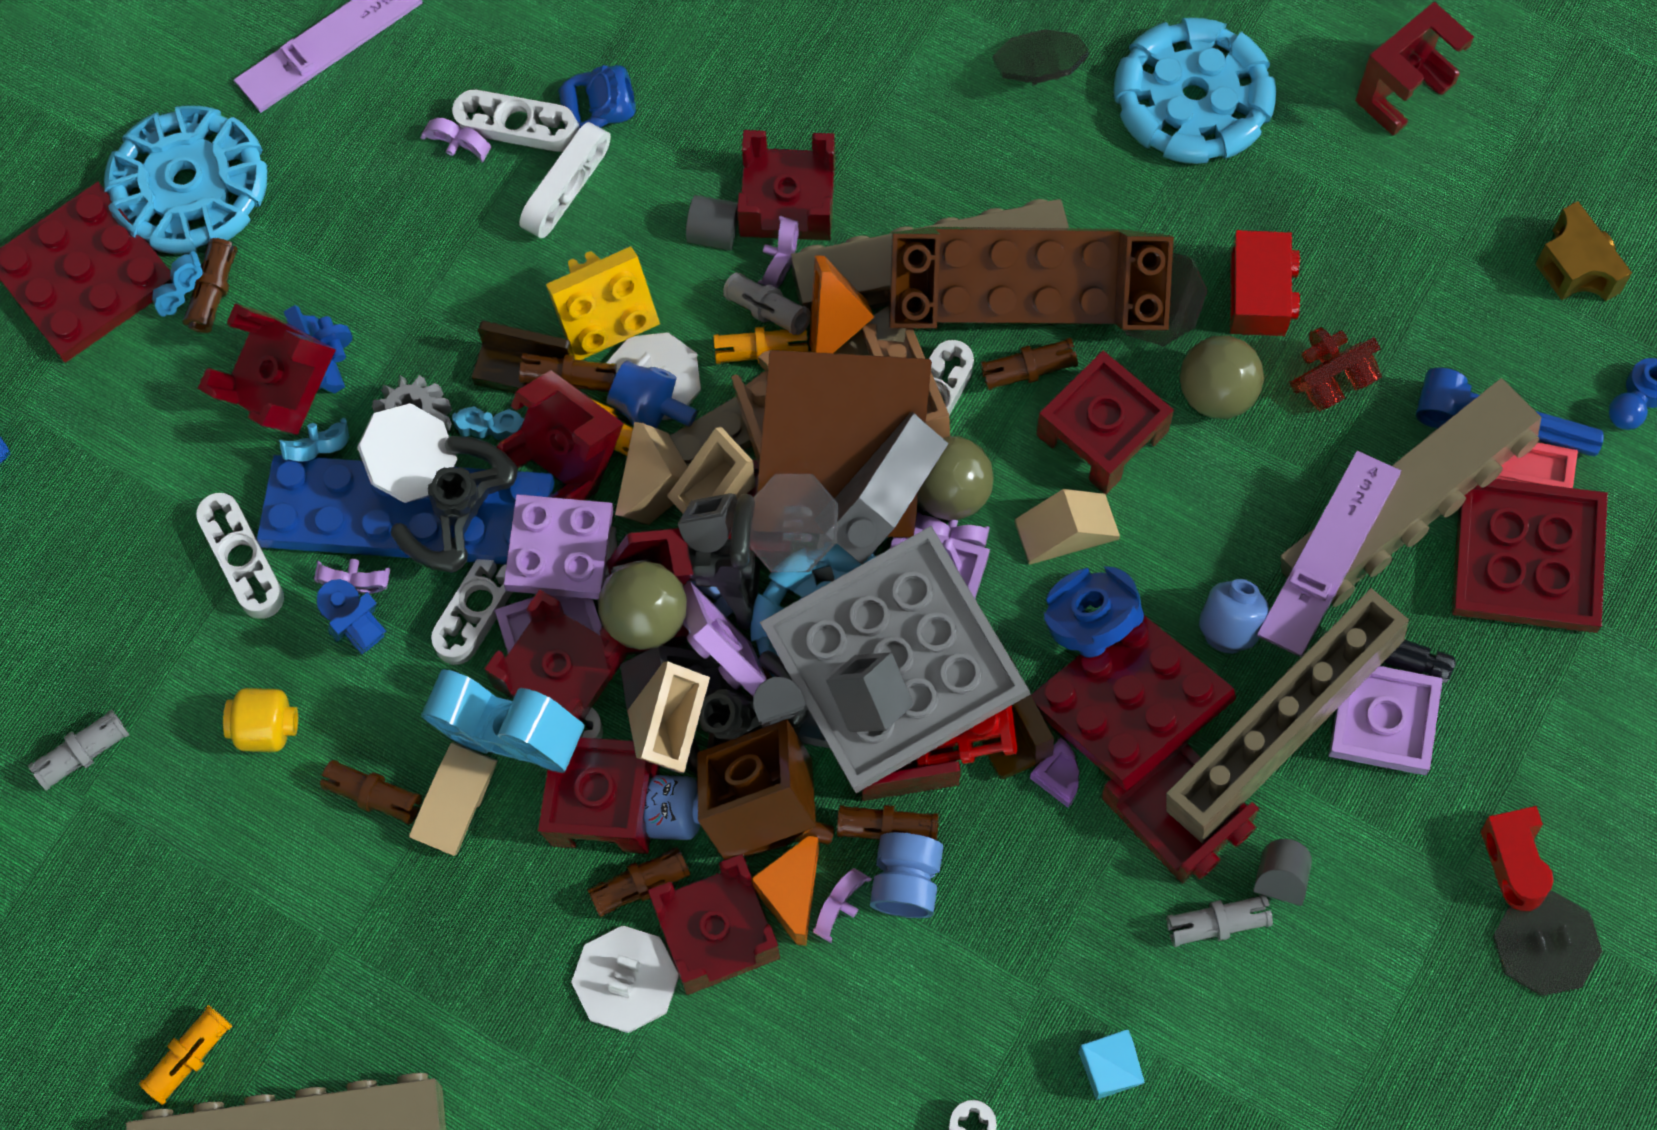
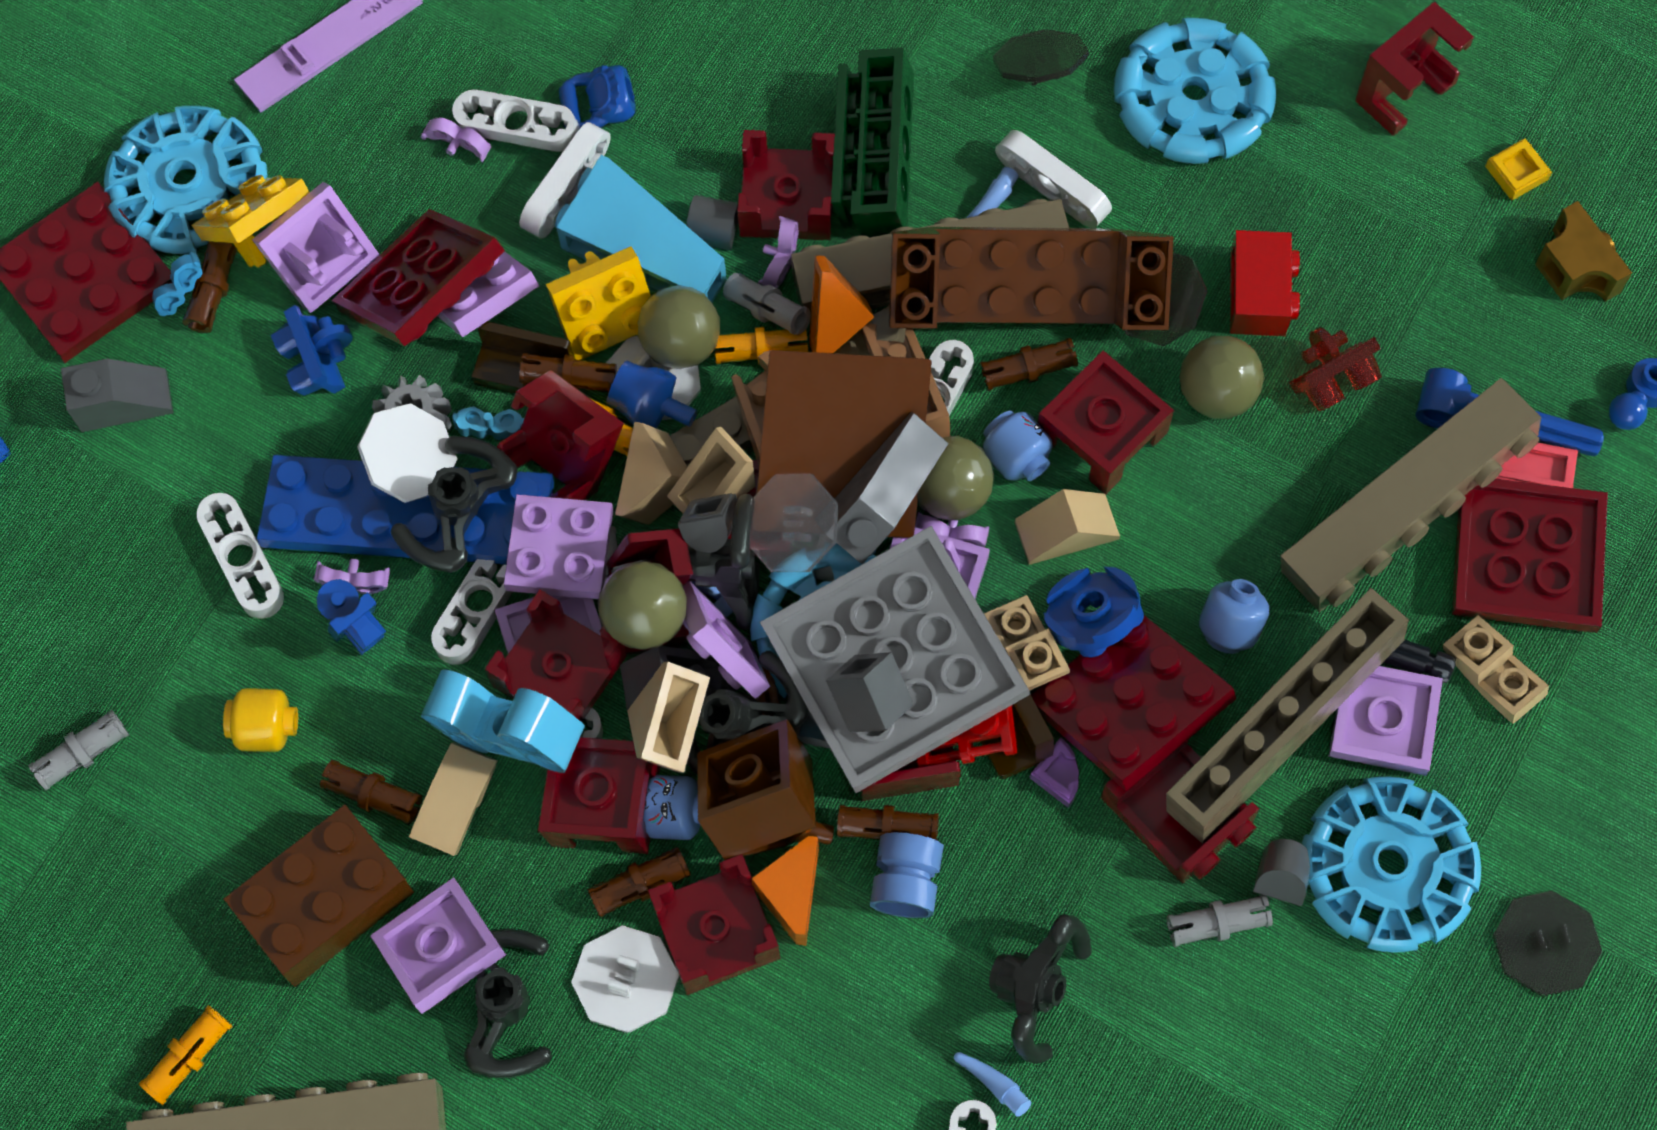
(115, 393): none -> dark grey slope
(249, 211): none -> yellow plate
(274, 371): dark red panel -> none
(316, 247): none -> lavender plate
(319, 895): none -> reddish brown brick
(322, 442): medium azure piece -> none
(418, 277): none -> dark red plate
(437, 945): none -> lavender plate
(489, 295): none -> lavender plate
(504, 1002): none -> pearl dark grey piece
(619, 213): none -> medium azure slope
(678, 327): none -> olive piece
(777, 701): dark grey brick -> none
(837, 902): lavender piece -> none
(884, 141): none -> dark green brick
(997, 191): none -> light blue helmet
(1001, 1086): none -> light blue helmet
(1017, 446): none -> medium blue head
(1028, 642): none -> tan slope
(1037, 982): none -> pearl dark grey piece
(1053, 178): none -> white beam
(1111, 1064): medium azure slope -> none
(1329, 553): lavender piece -> none
(1391, 893): none -> medium azure plate
(1494, 671): none -> tan slope
(1515, 859): red leg -> none
(1518, 169): none -> yellow tile

